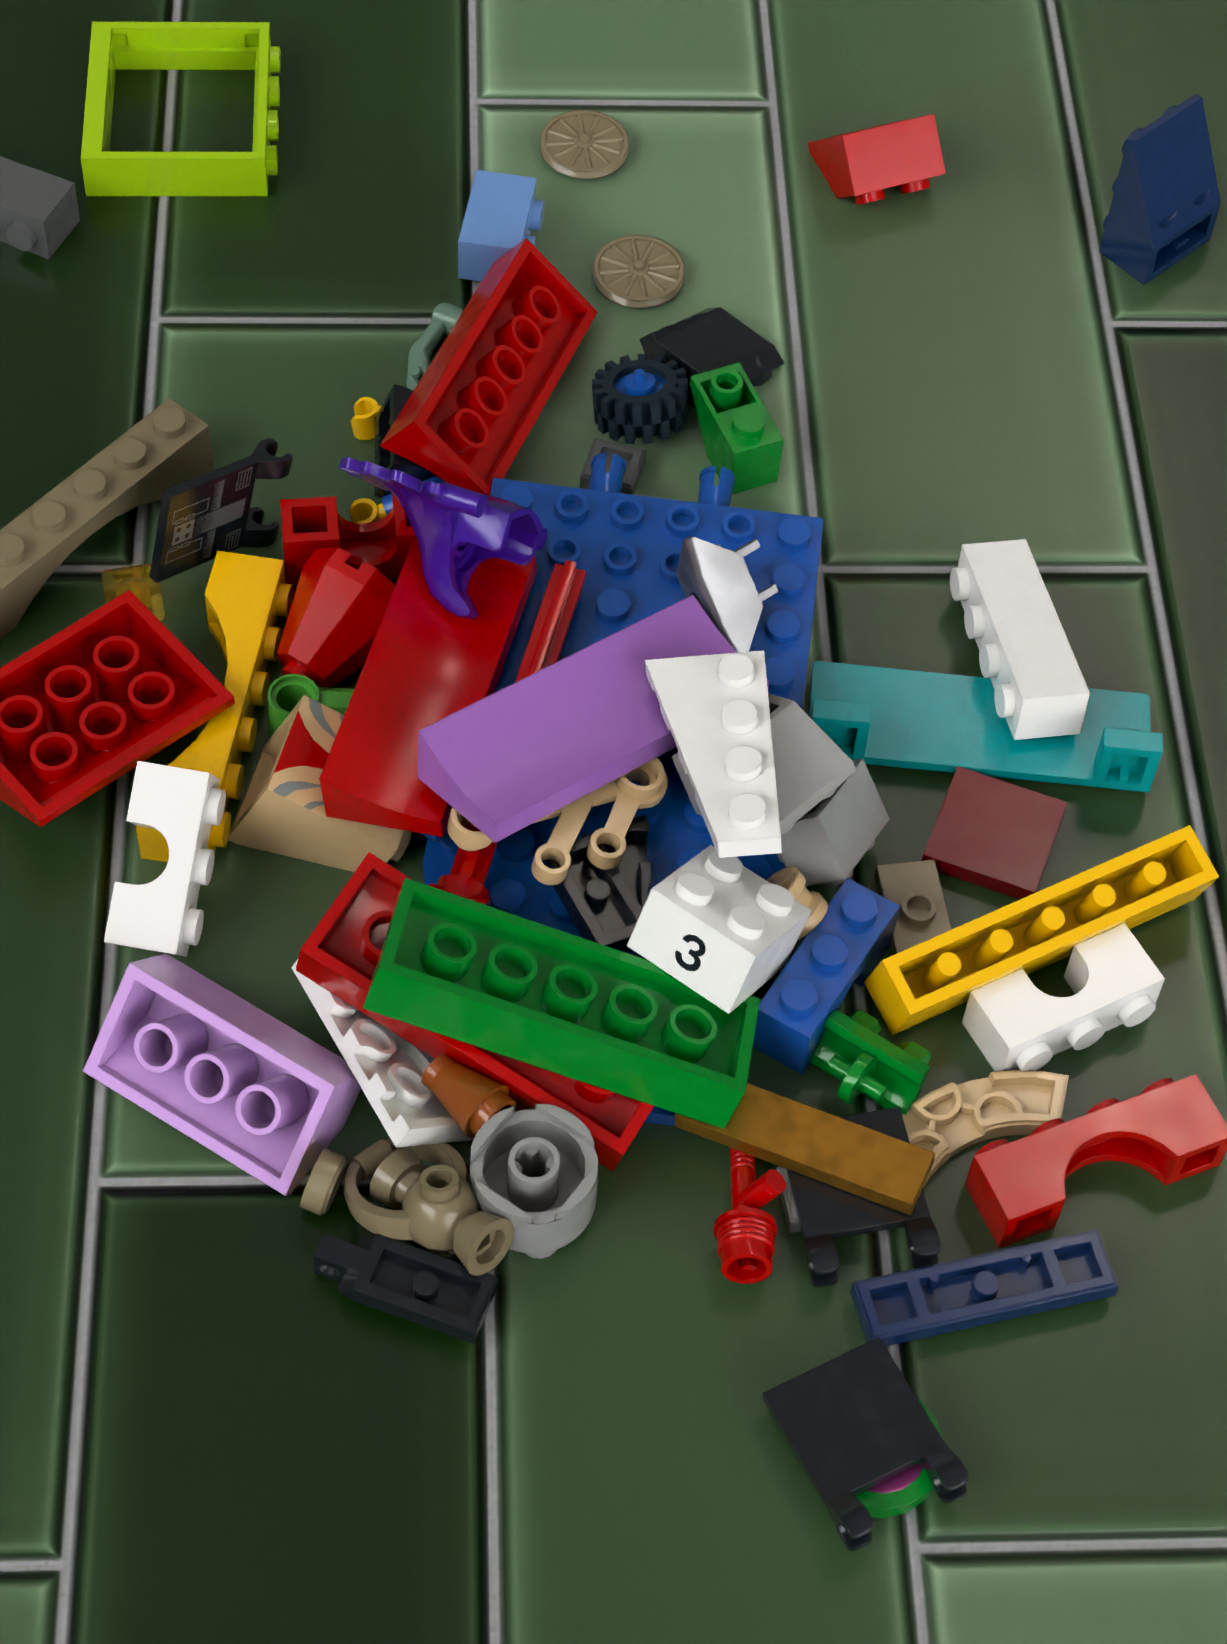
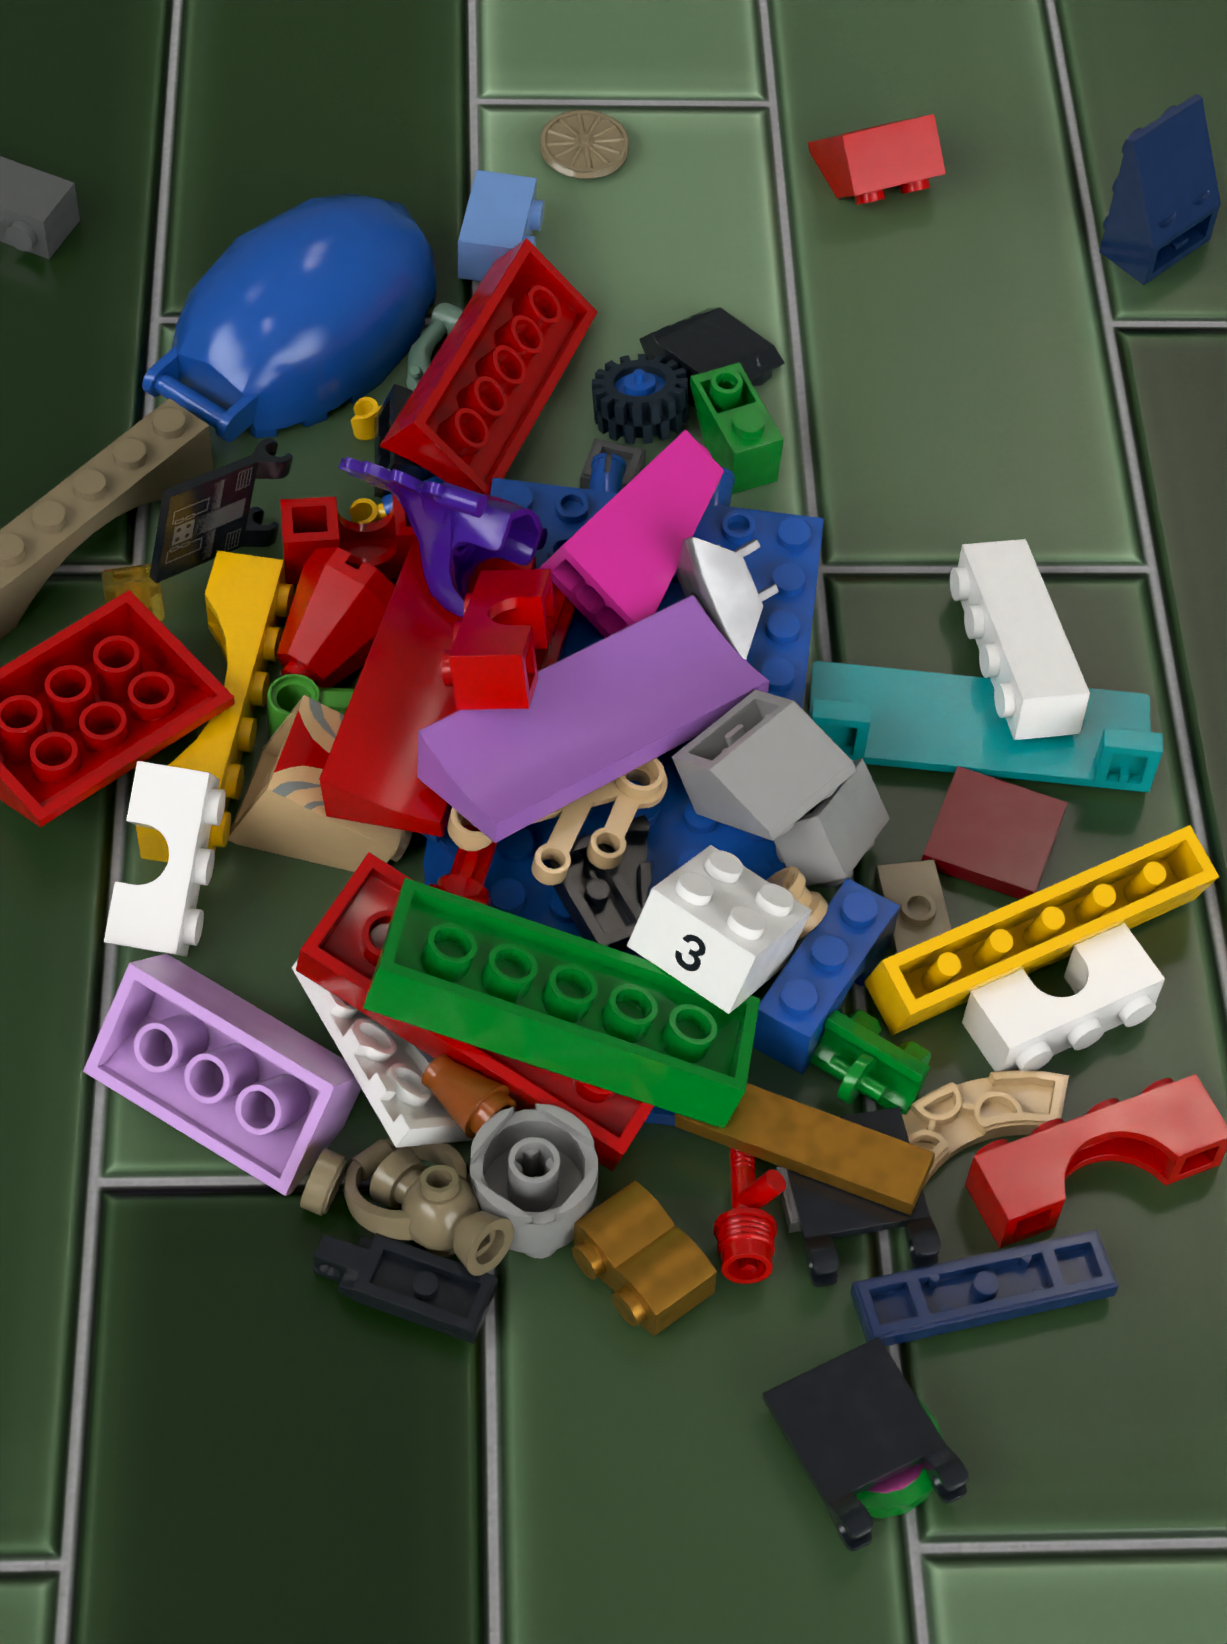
(179, 48): lime window -> none
(300, 316): none -> blue windscreen
(497, 639): none -> red arch
(632, 546): none -> dark pink slope
(638, 271): dark tan wheel -> none
(643, 1259): none -> pearl gold brick
(725, 744): white wing -> none

